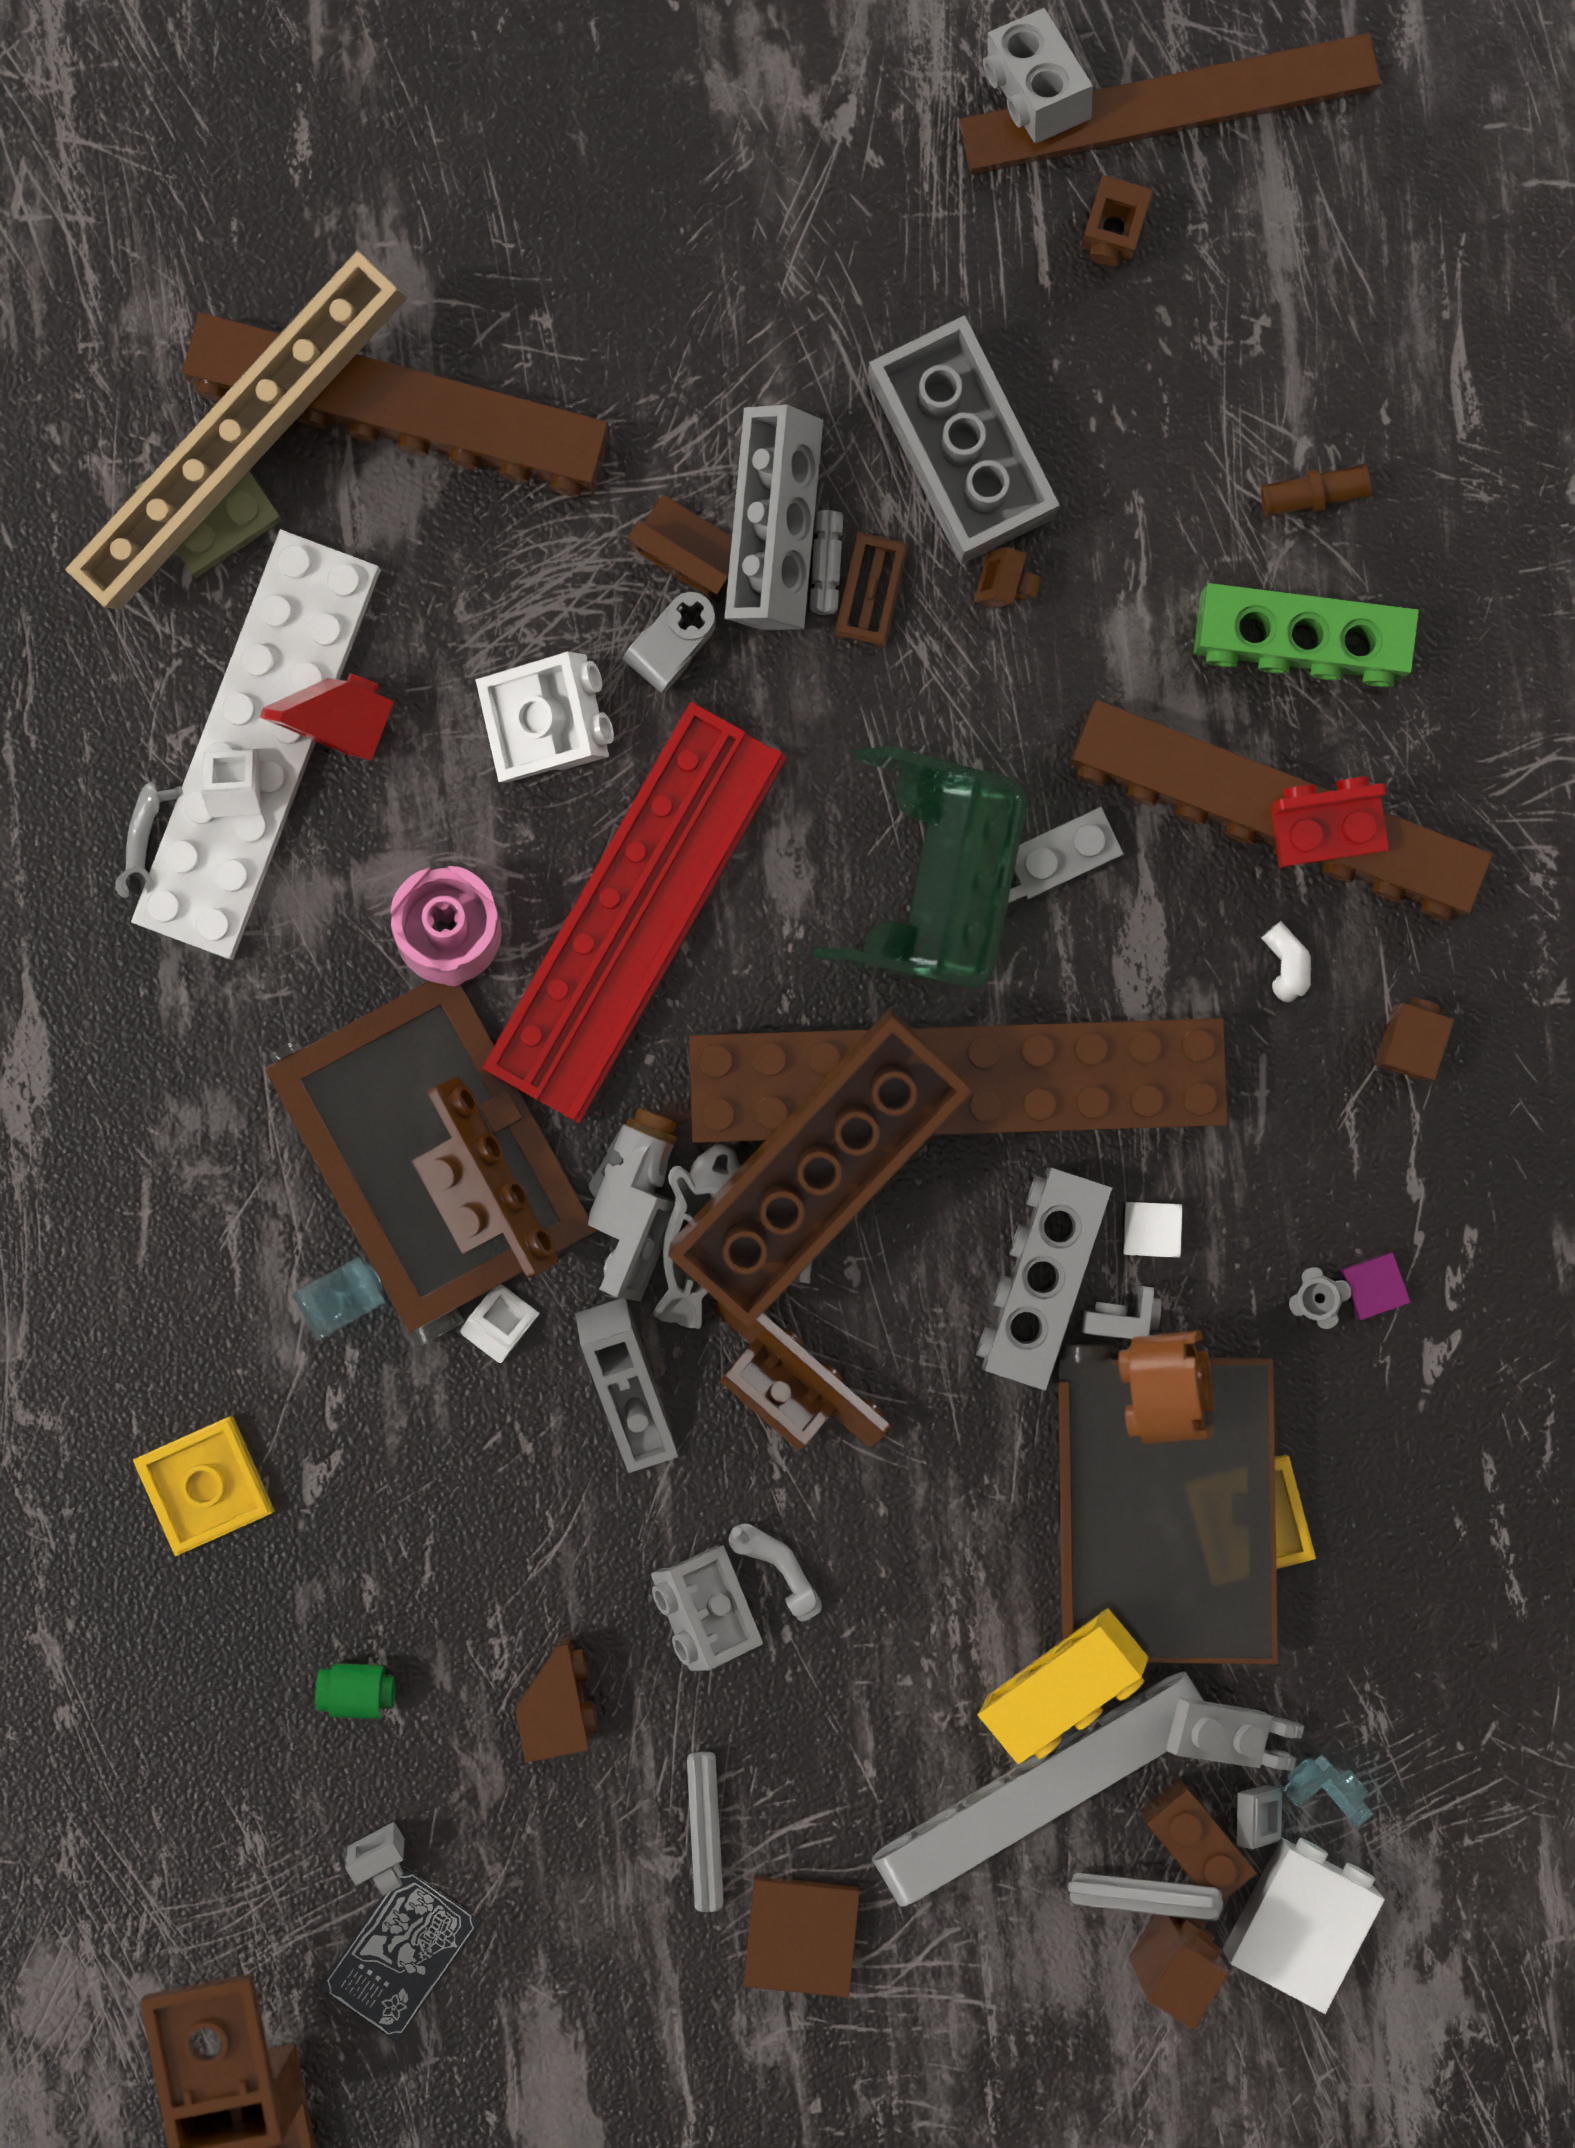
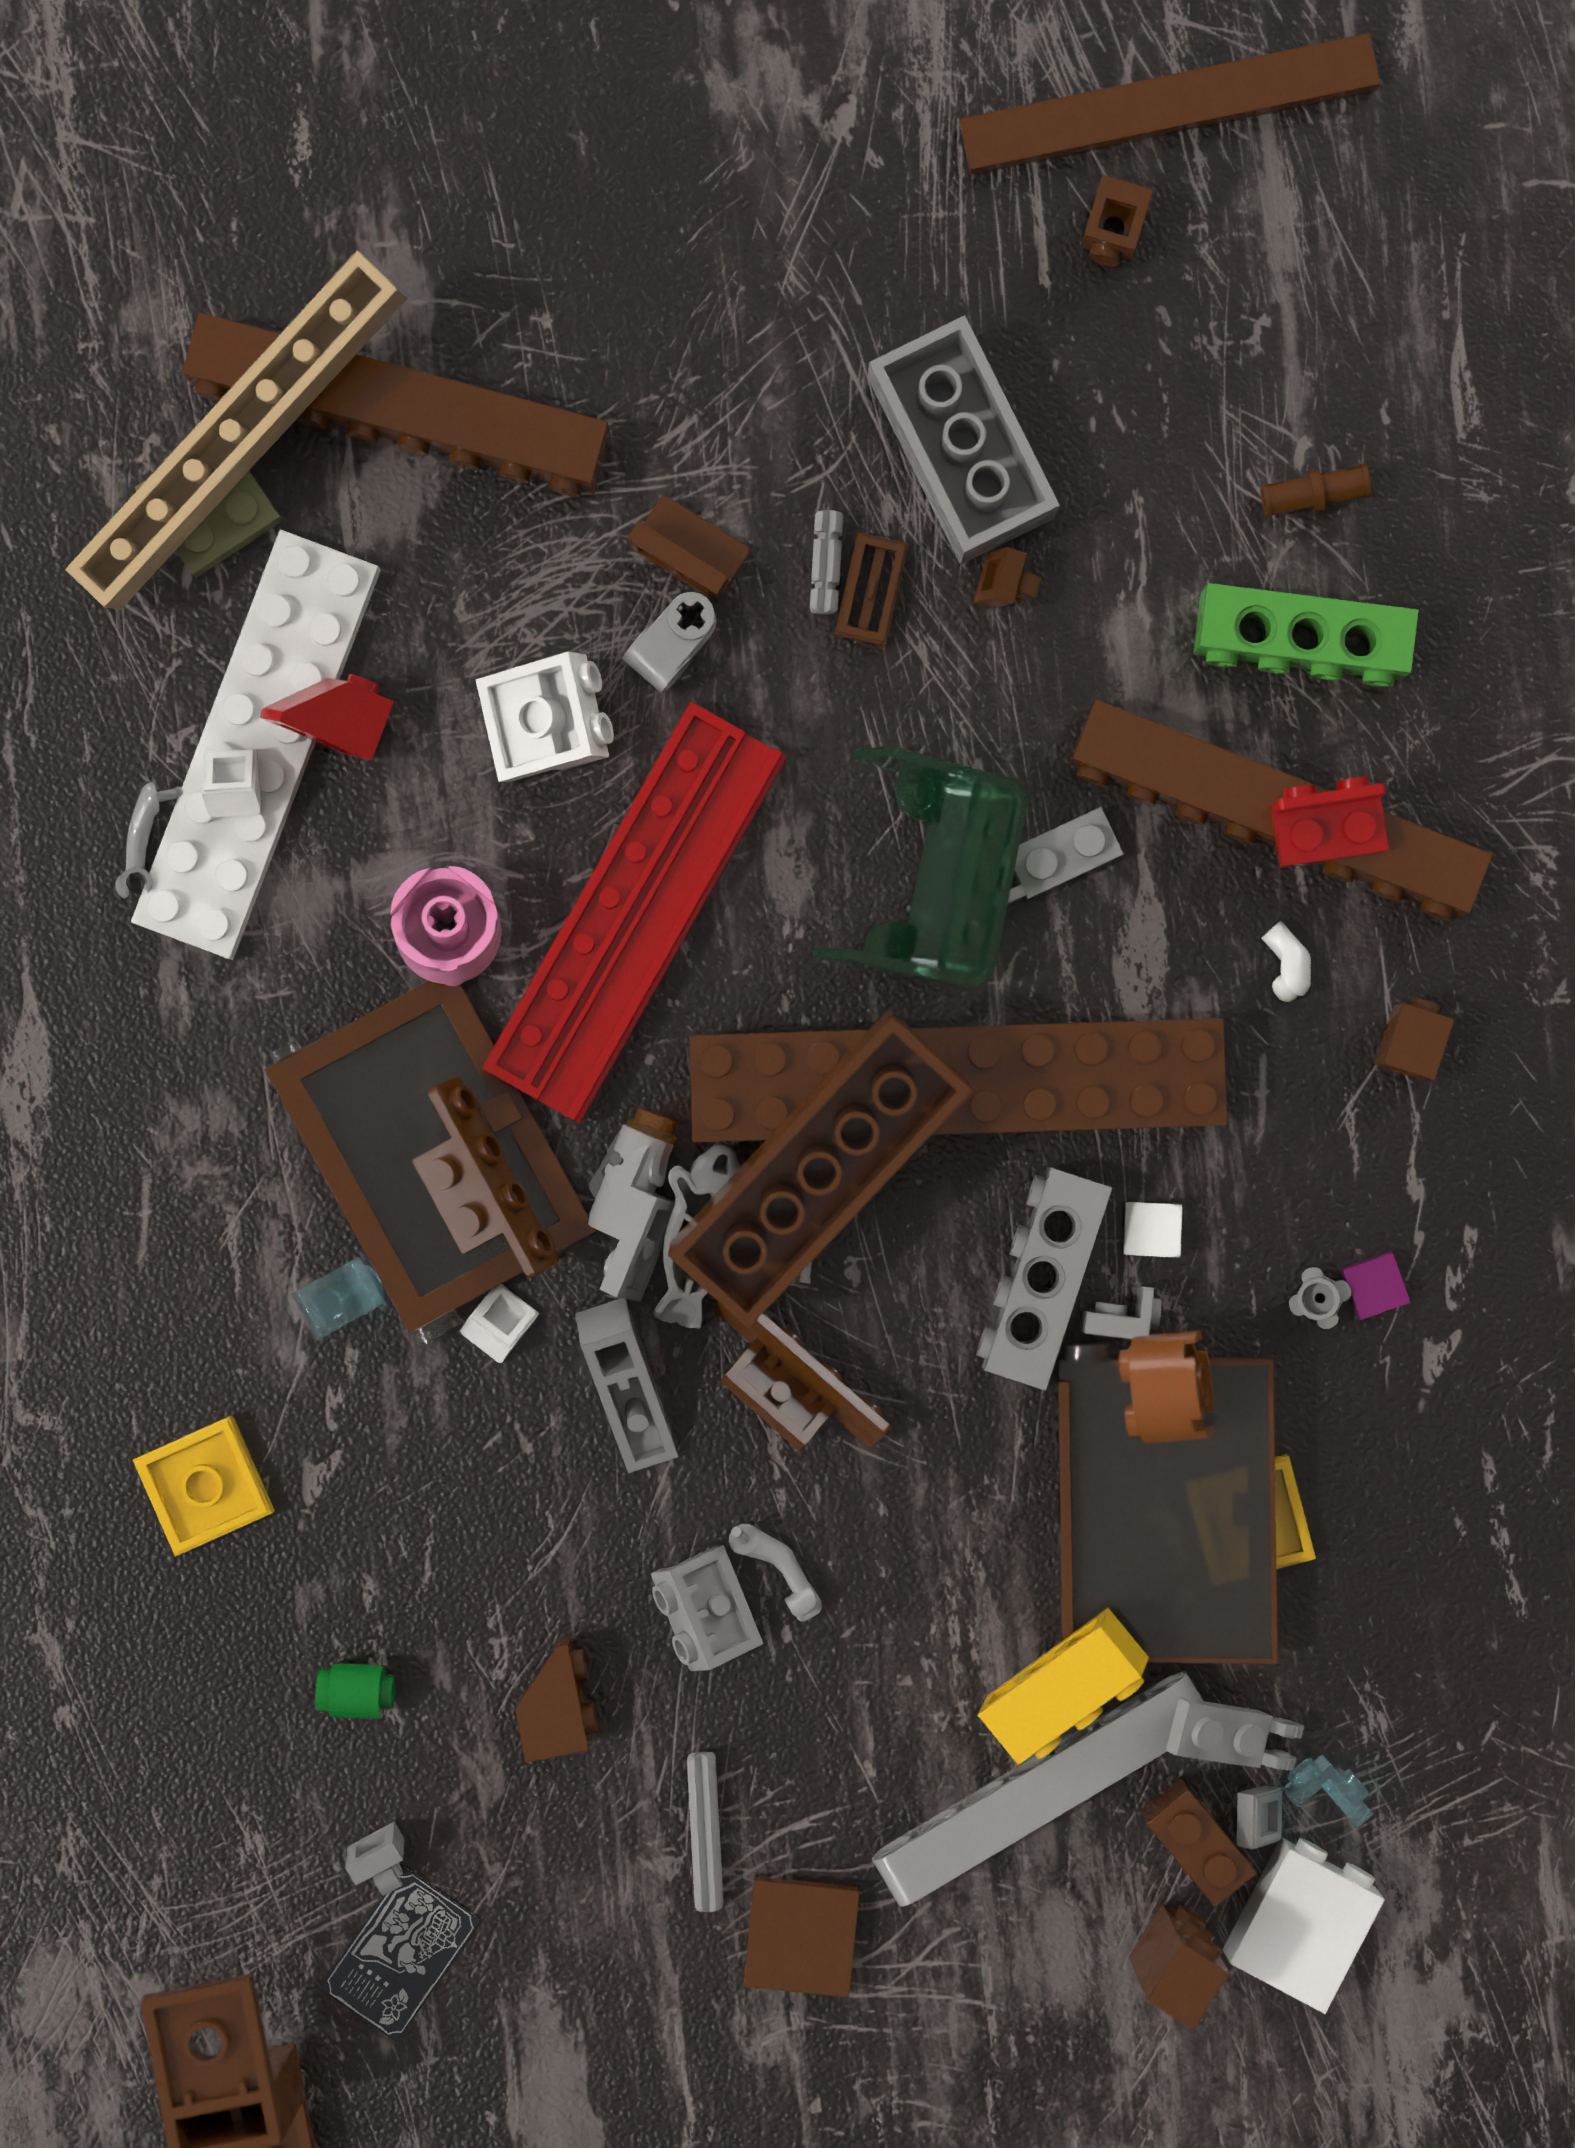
(774, 518): light grey brick -> none
(1038, 76): light grey brick -> none
(1146, 1896): light grey axle -> none

